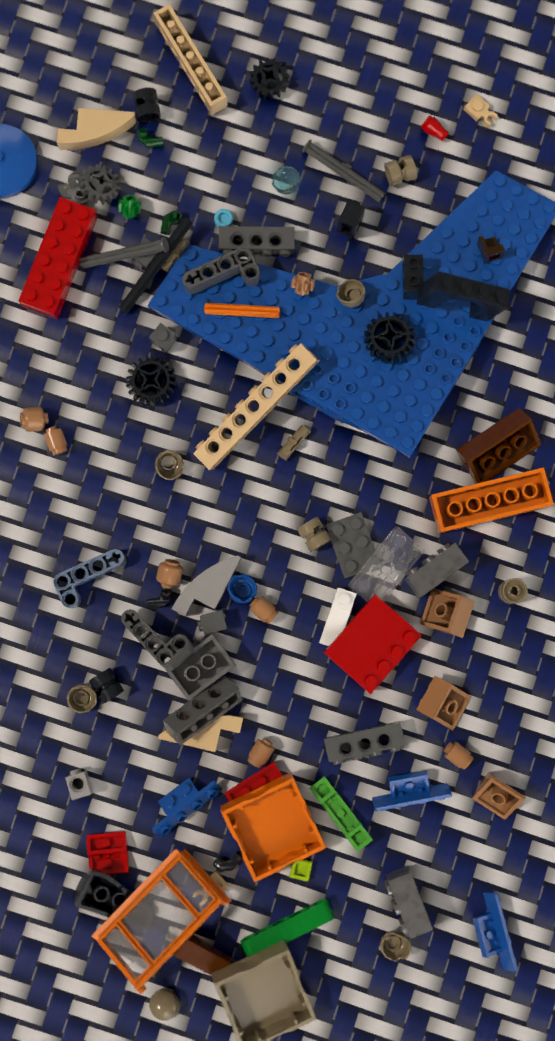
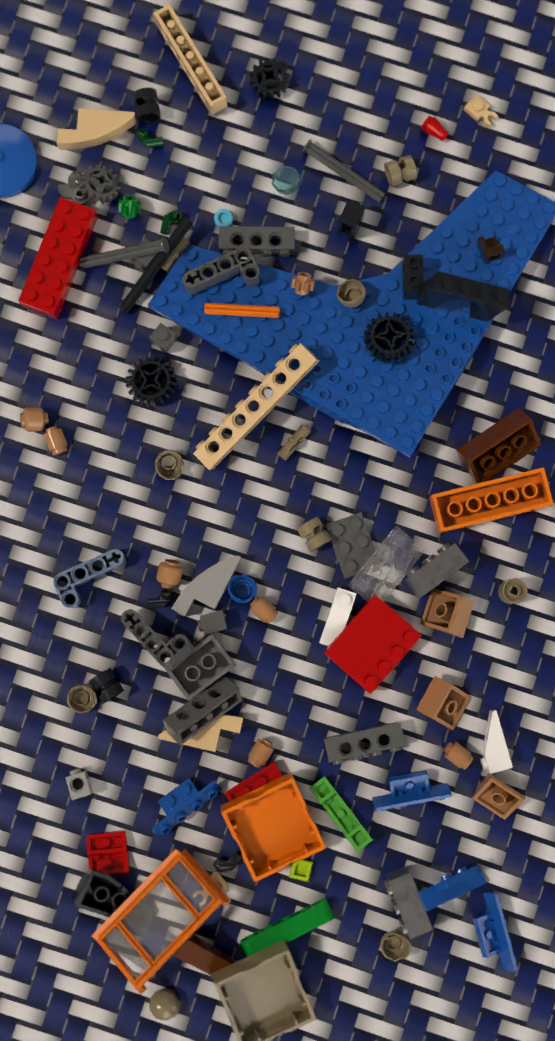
(452, 887): none -> blue bracket
(495, 750): none -> white slope

